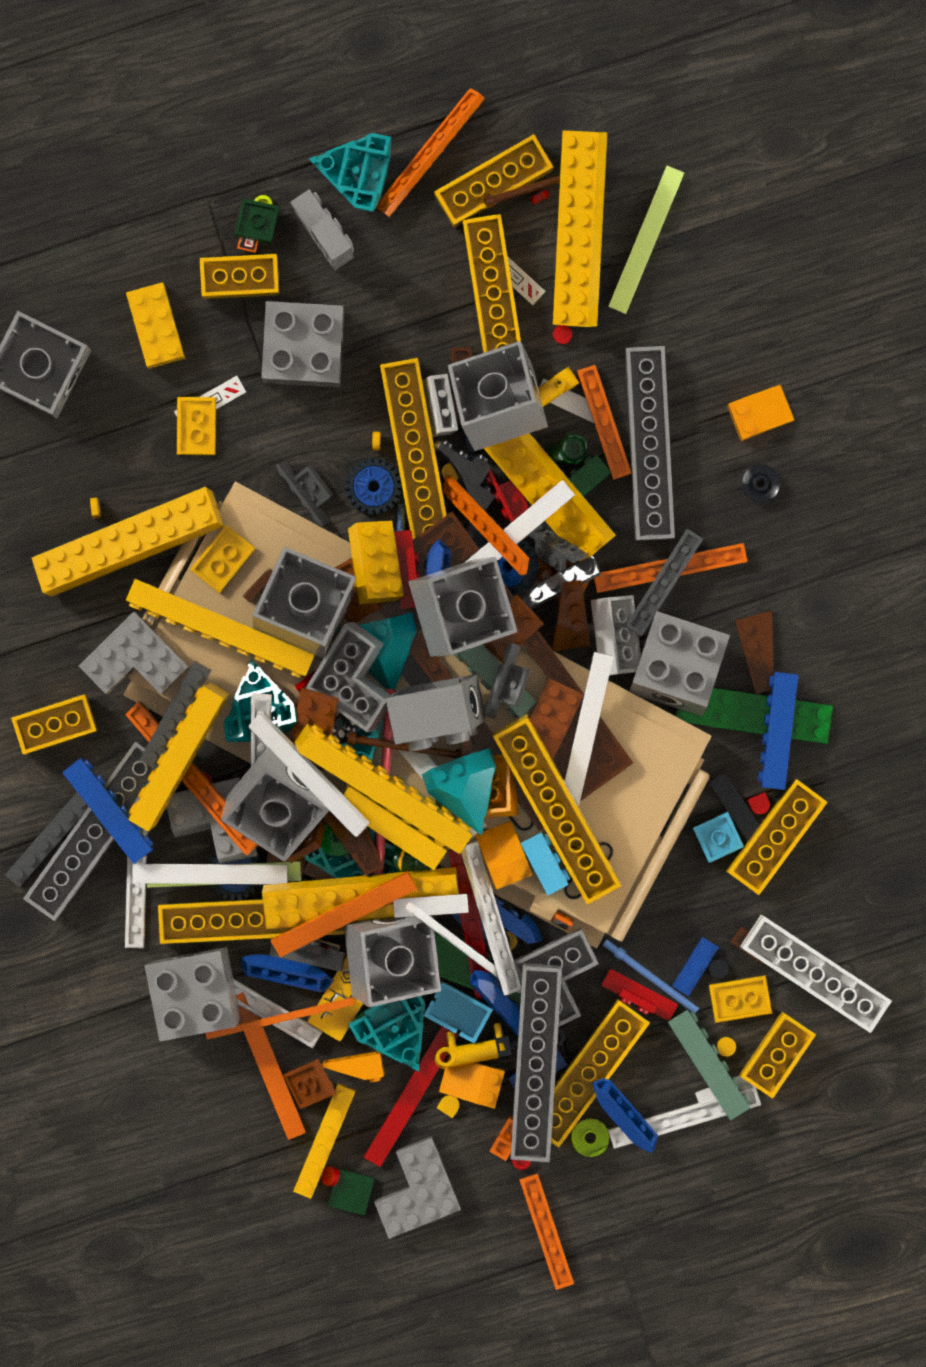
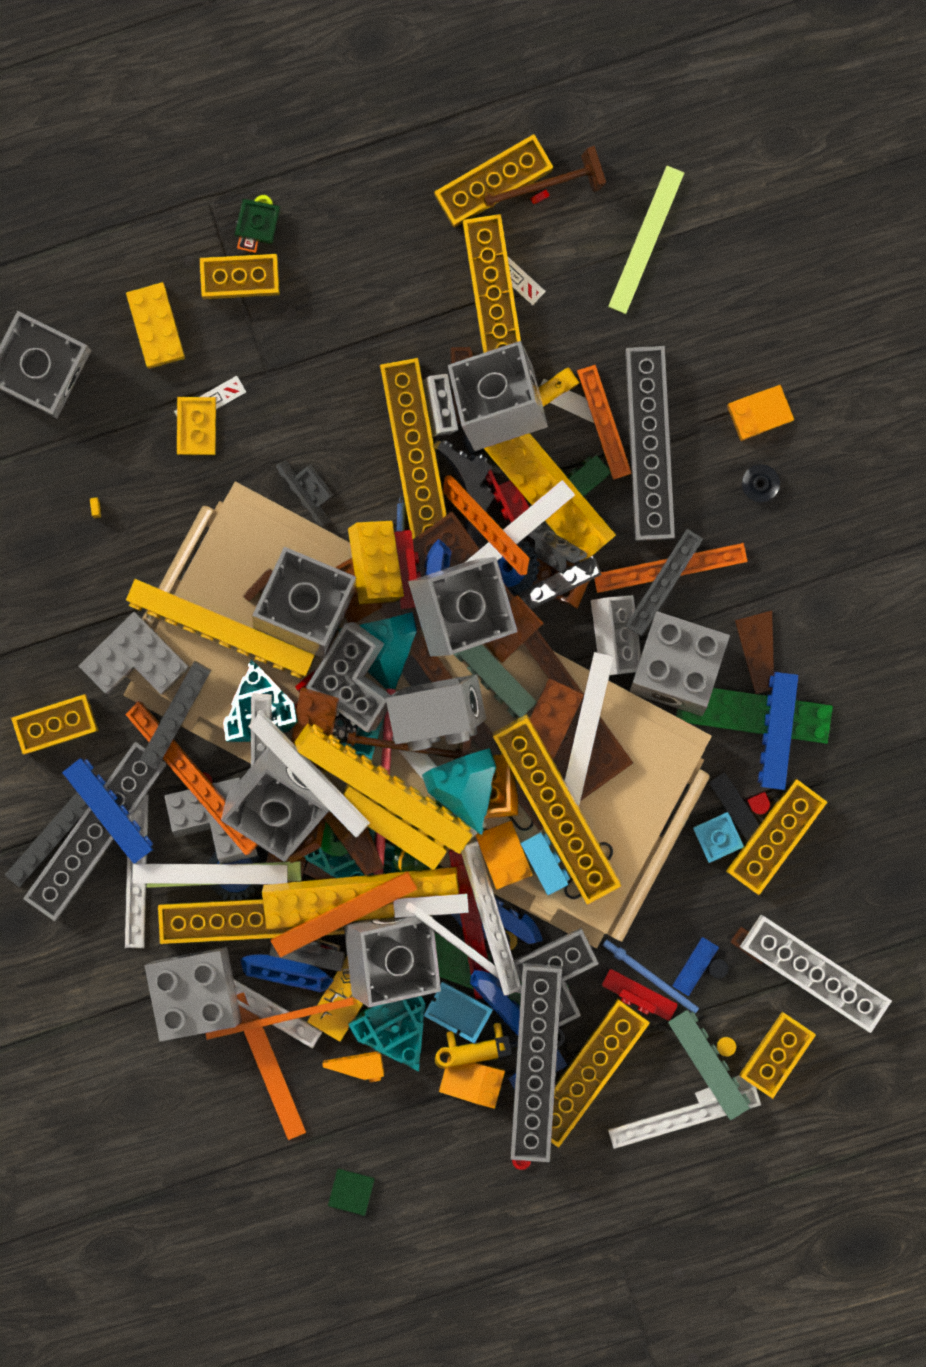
(127, 542): yellow brick -> none
(178, 758): yellow brick -> none
(223, 559): yellow tile -> none
(303, 344): light grey brick -> none
(309, 1083): dark orange plate -> none
(323, 229): light grey brick -> none
(324, 1140): yellow brick -> none
(330, 1176): red tile -> none
(358, 169): teal wedge -> none
(373, 471): wheel -> none
(376, 441): yellow tile -> none
(408, 1100): red tile -> none
(428, 1194): light grey brick -> none
(429, 152): orange plate -> none
(449, 470): yellow tile -> none
(449, 1105): yellow tile -> none
(503, 1142): orange slope -> none
(509, 682): dark grey bracket -> none
(546, 1231): orange plate -> none
(562, 334): red tile -> none
(562, 920): orange slope -> none
(570, 449): dark green hair -> none
(571, 618): reddish brown wing -> none
(580, 228): yellow brick -> none
(596, 1147): lime tile -> none
(625, 1115): blue brick -> none
(740, 999): yellow tile -> none

